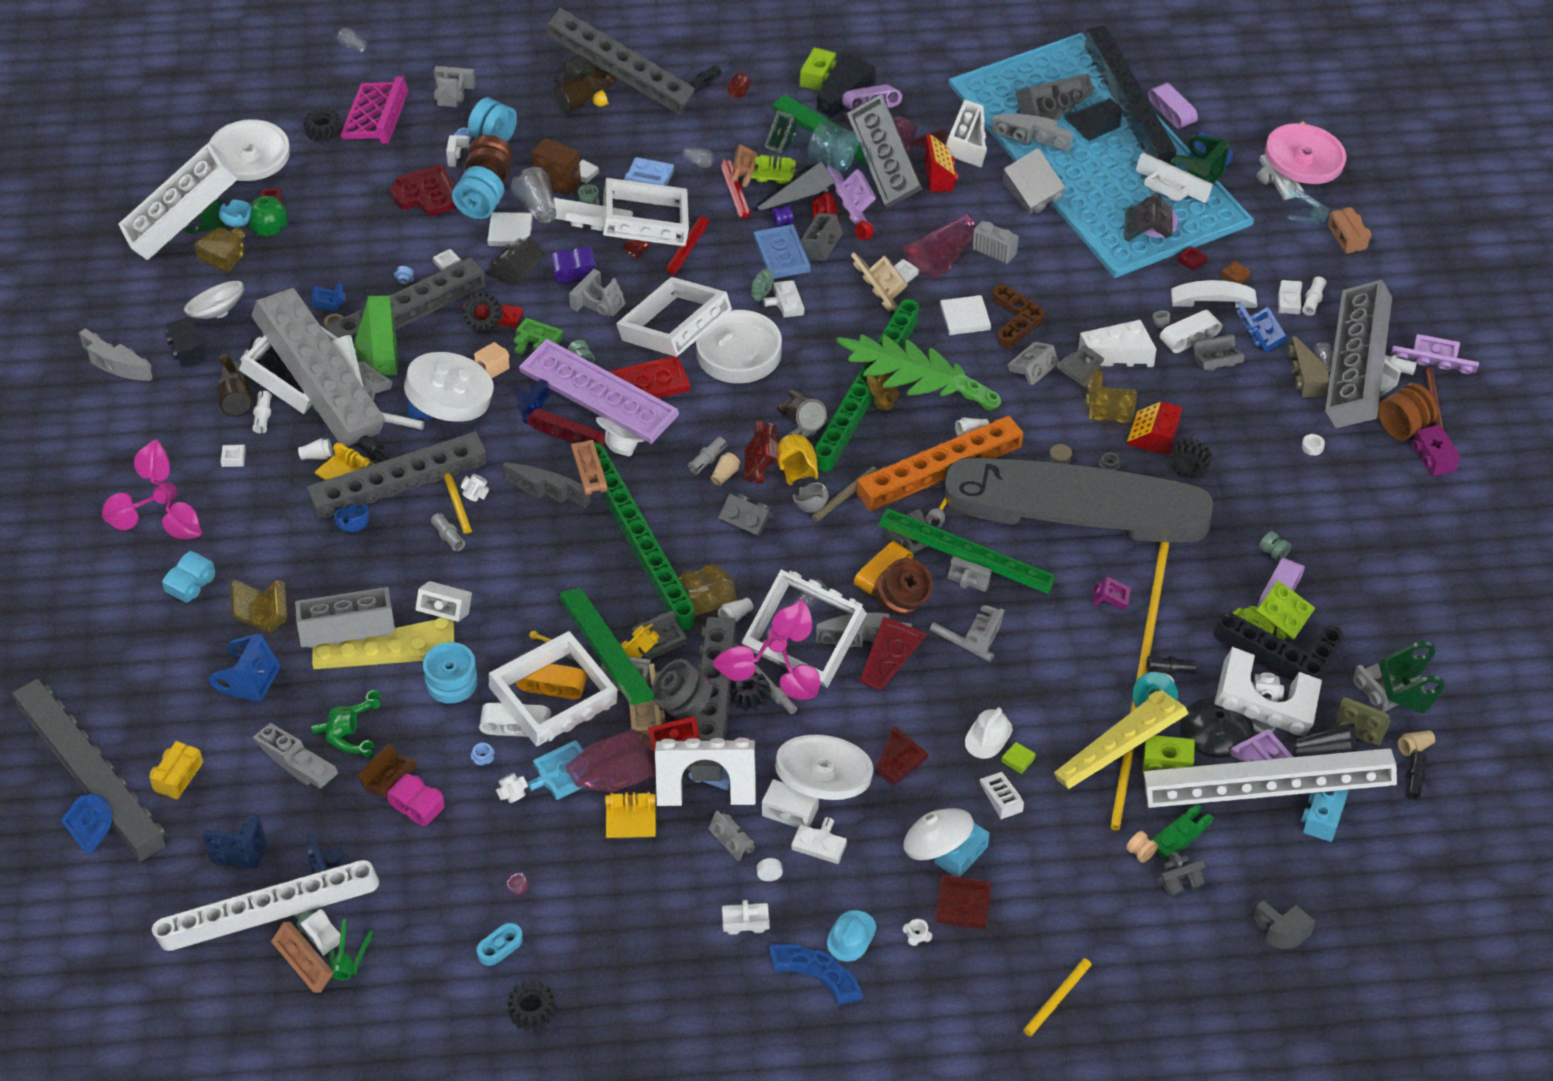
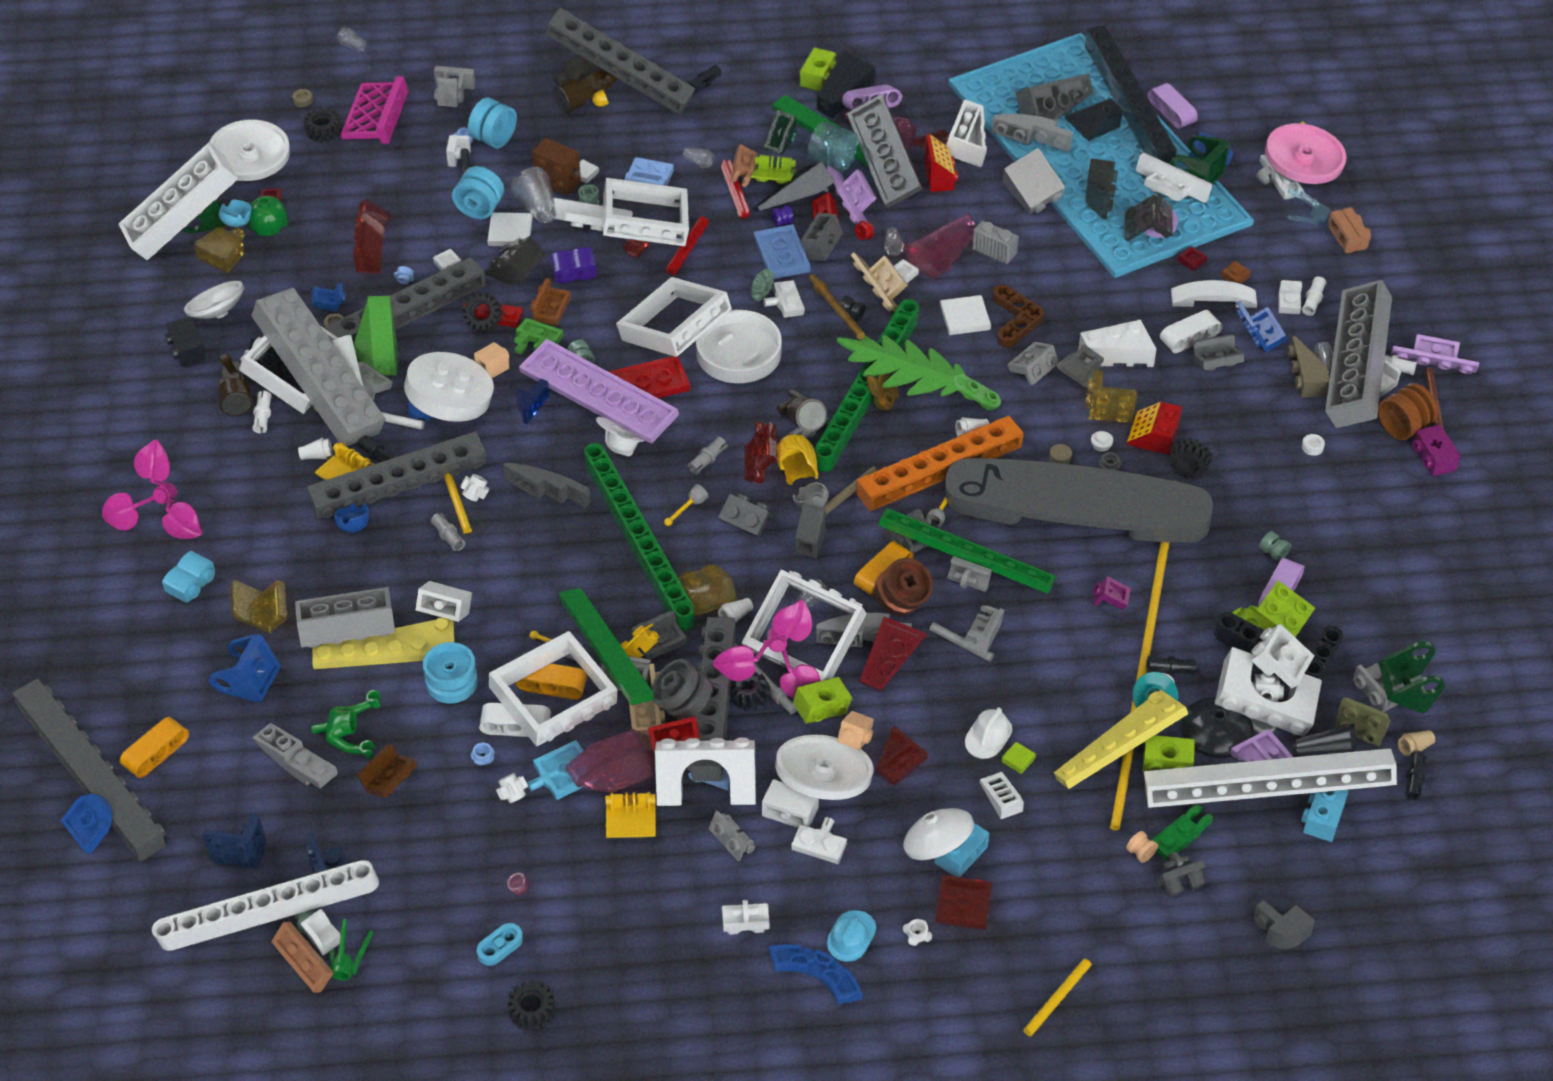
(115, 360): light grey slope -> none
(154, 747): none -> light orange beam
(176, 770): yellow brick -> none
(233, 455): white tile -> none
(302, 98): none -> dark tan tile
(369, 236): none -> clear red windscreen
(415, 799): dark pink brick -> none
(425, 188): dark red plate -> none
(492, 154): copper wheel -> none
(546, 422): dark red beam -> none
(549, 304): none -> dark orange bracket
(589, 467): nougat plate -> none
(590, 291): light grey tile -> none
(696, 495): none -> hinge
(725, 468): tan cone -> none
(739, 85): clear red wheel -> none
(769, 869): white tile -> none
(810, 531): none -> dark grey slope
(822, 289): none -> pearl gold bar
(822, 700): none -> lime brick
(854, 309): none -> black wheel
(855, 730): none -> light nougat brick
(893, 242): none -> clear cone
(1101, 186): none -> clear smoke slope
(1101, 441): none -> white plate
(1161, 318): light grey hinge -> none
(1282, 655): none -> white plate

